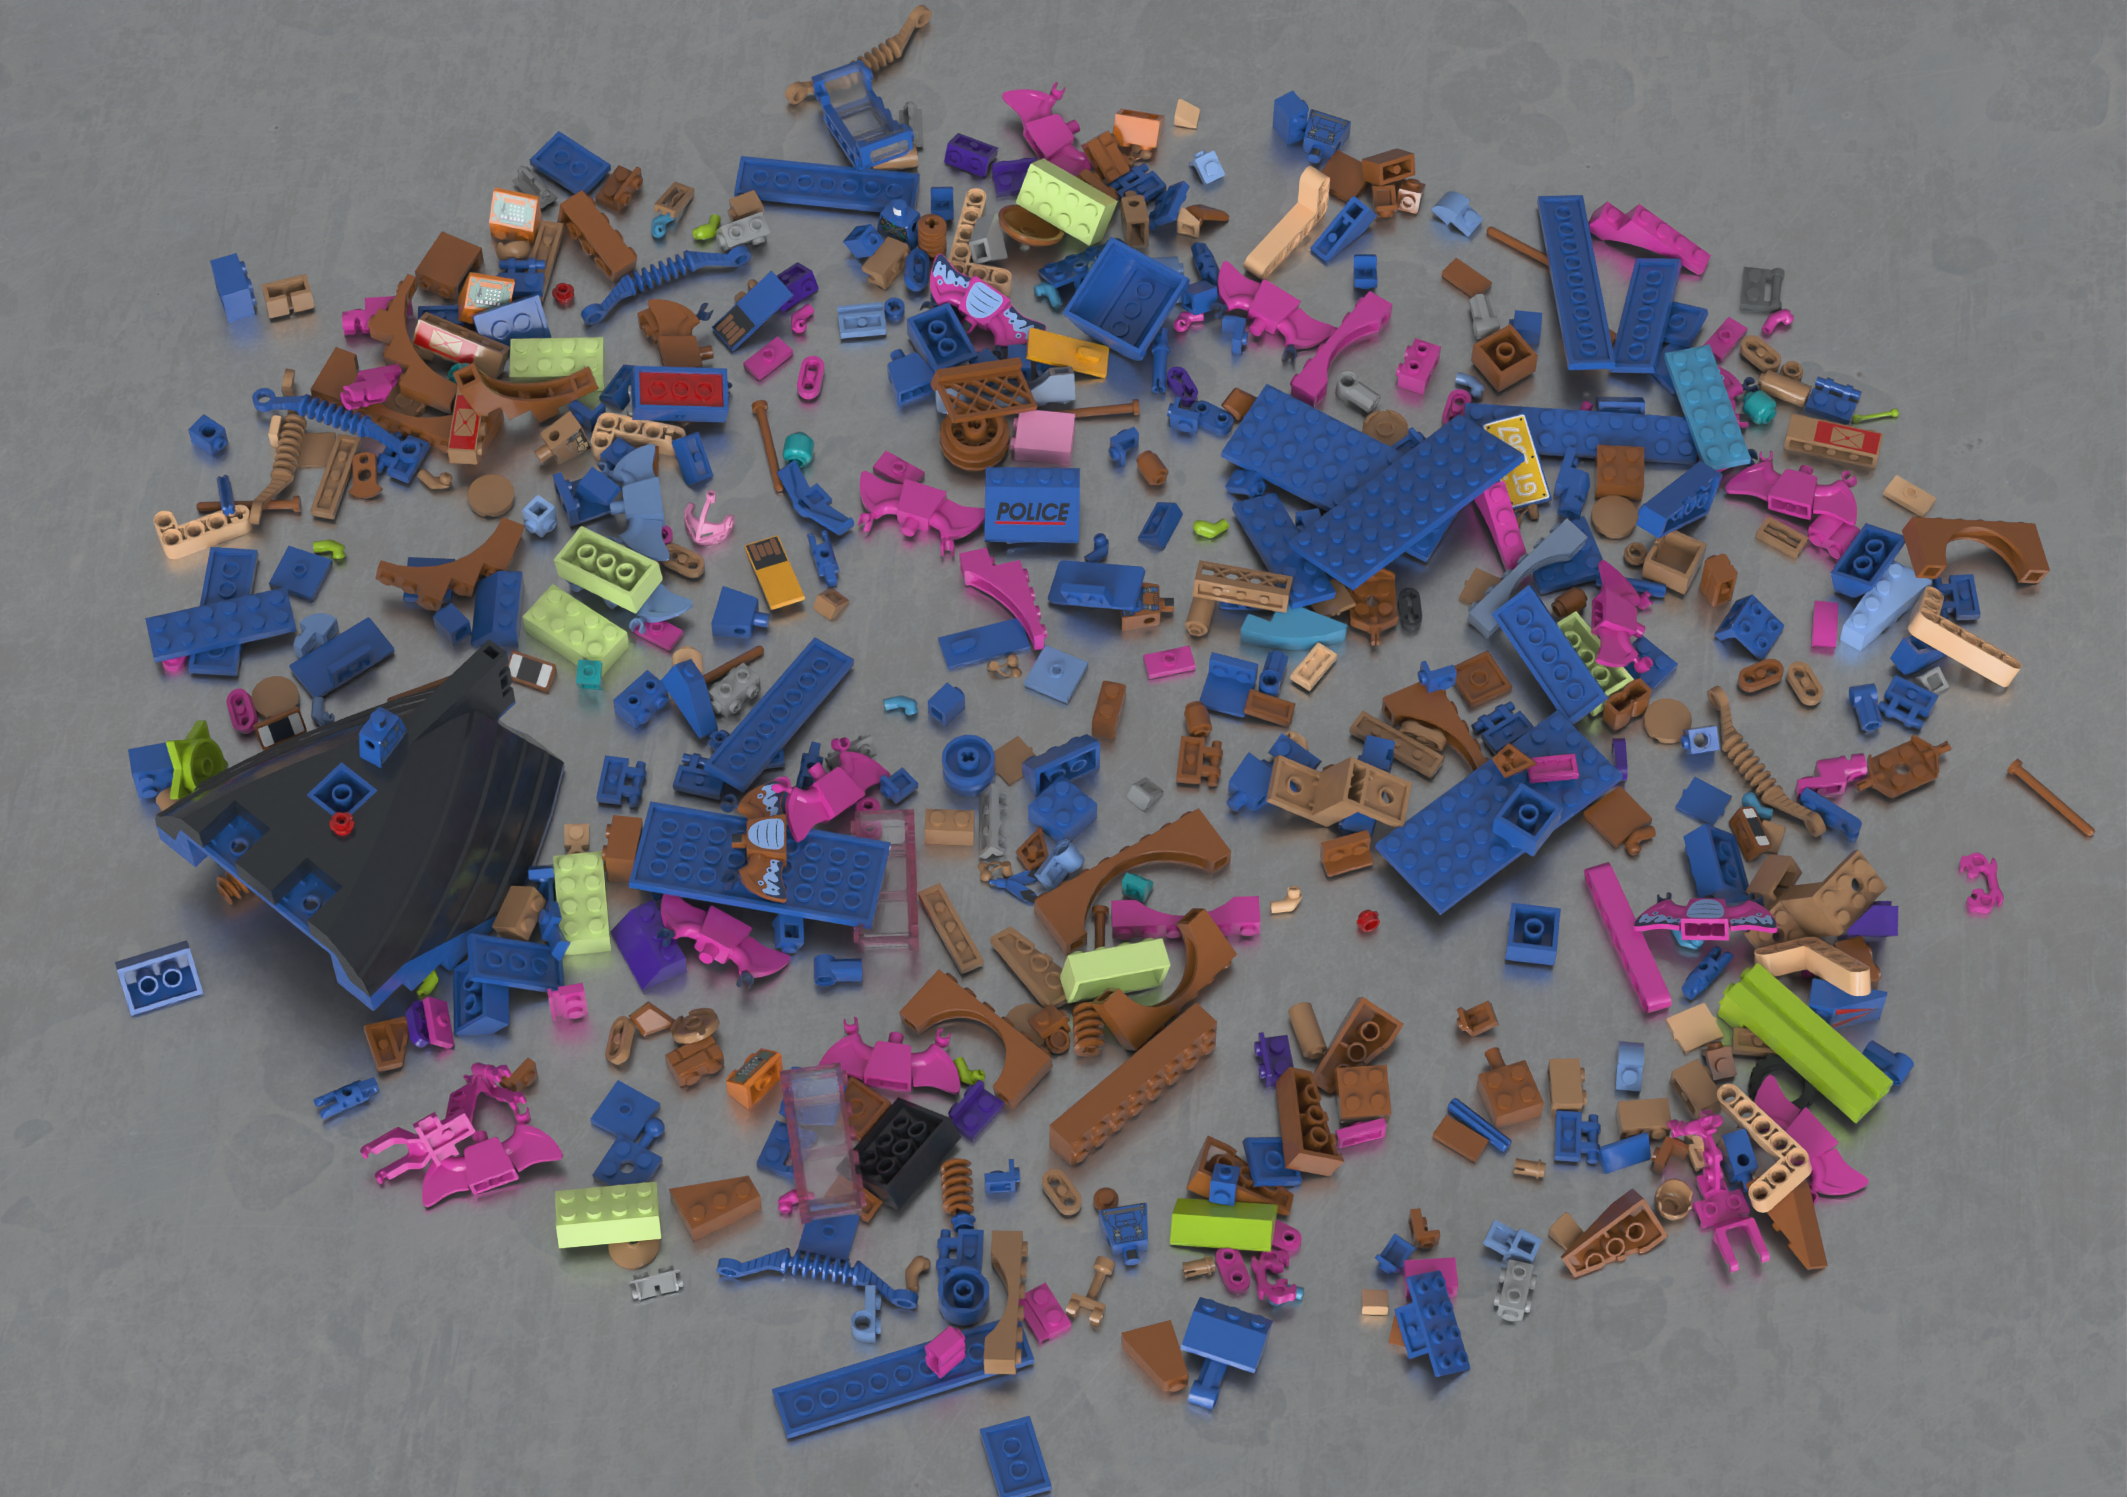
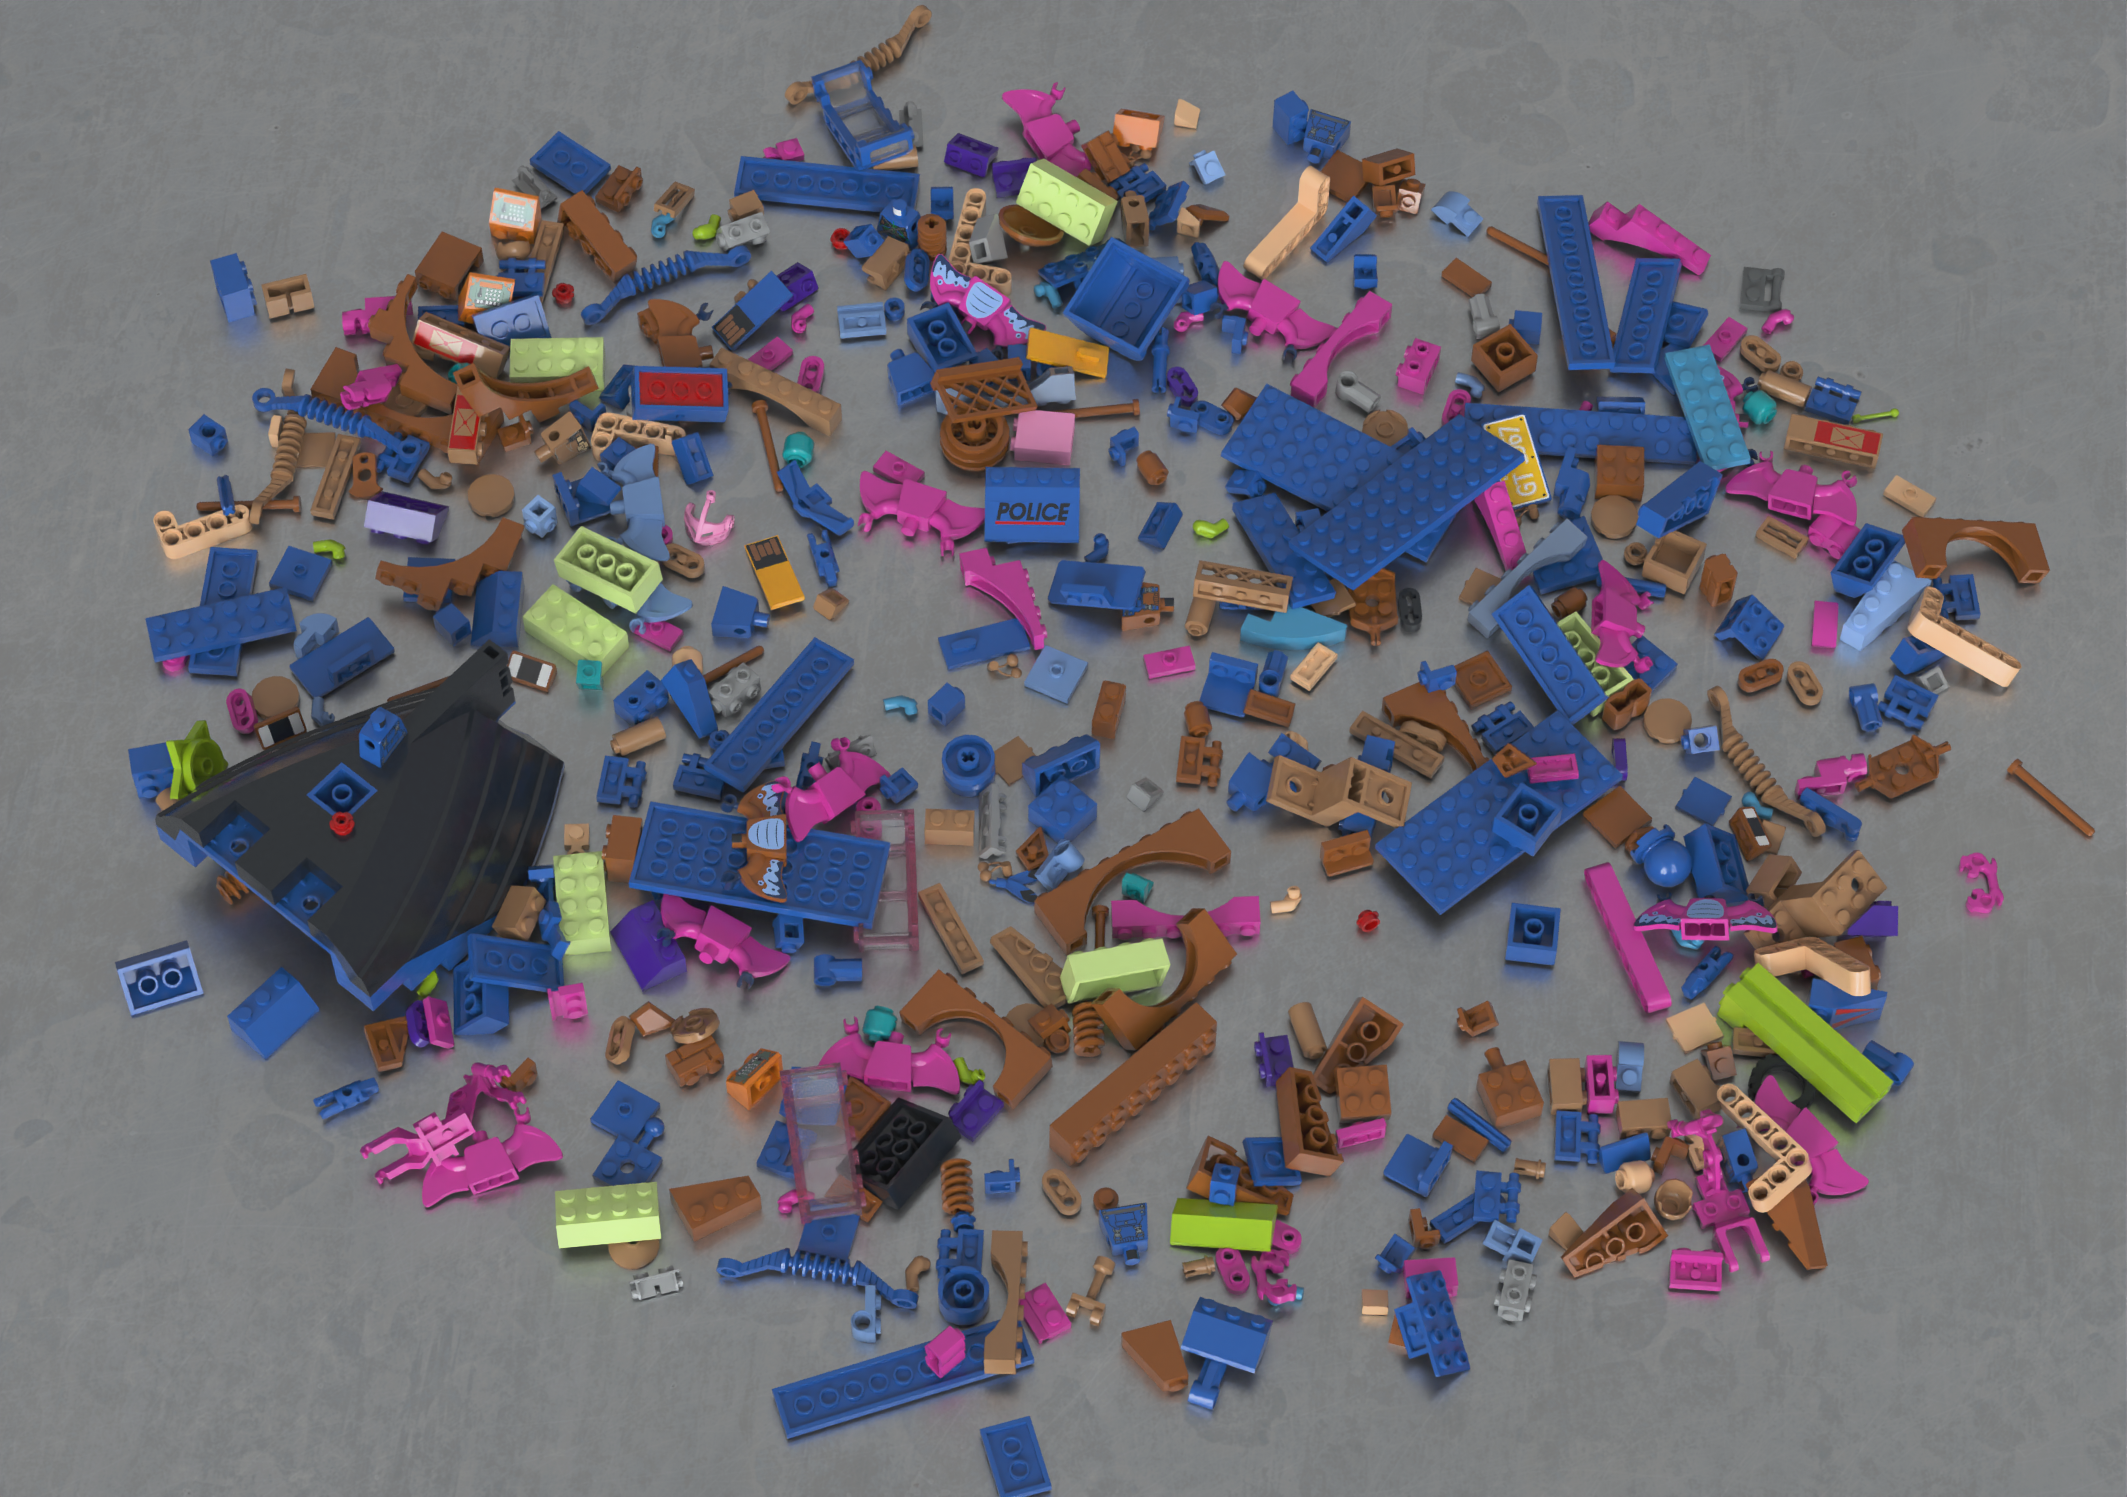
(272, 1013): none -> blue slope
(405, 517): none -> slope
(516, 434): none -> dark orange bracket
(638, 736): none -> medium nougat brick
(786, 150): none -> dark pink plate
(810, 406): none -> medium nougat arch
(839, 234): none -> red plate
(879, 1023): none -> teal head
(1418, 1164): none -> blue bracket
(1456, 1219): none -> blue plate
(1487, 1197): none -> blue plate
(1600, 1084): none -> dark pink brick
(1636, 1176): none -> light nougat head
(1664, 859): none -> blue tile
(1695, 1269): none -> dark pink bracket

